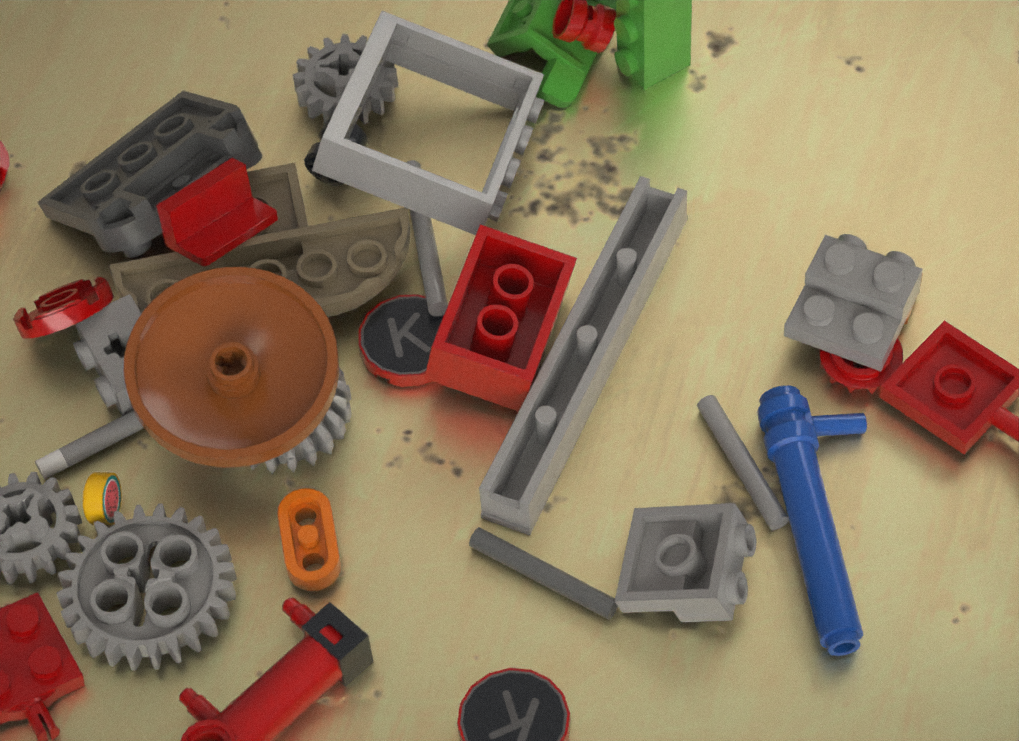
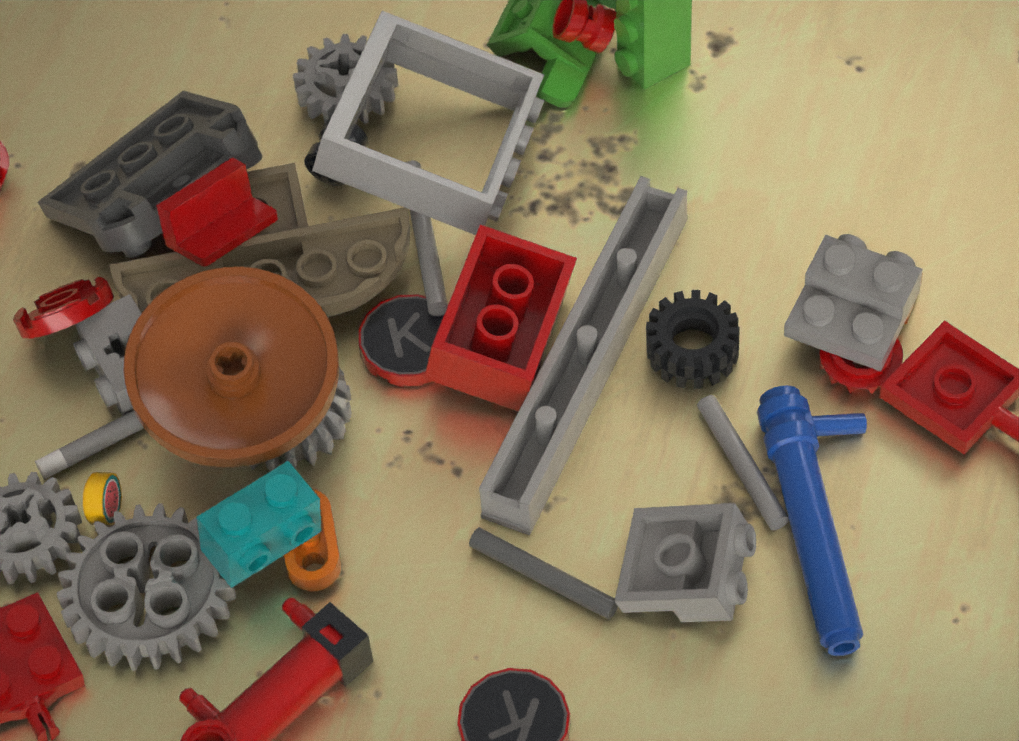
(259, 524): none -> teal brick
(692, 315): none -> black tyre

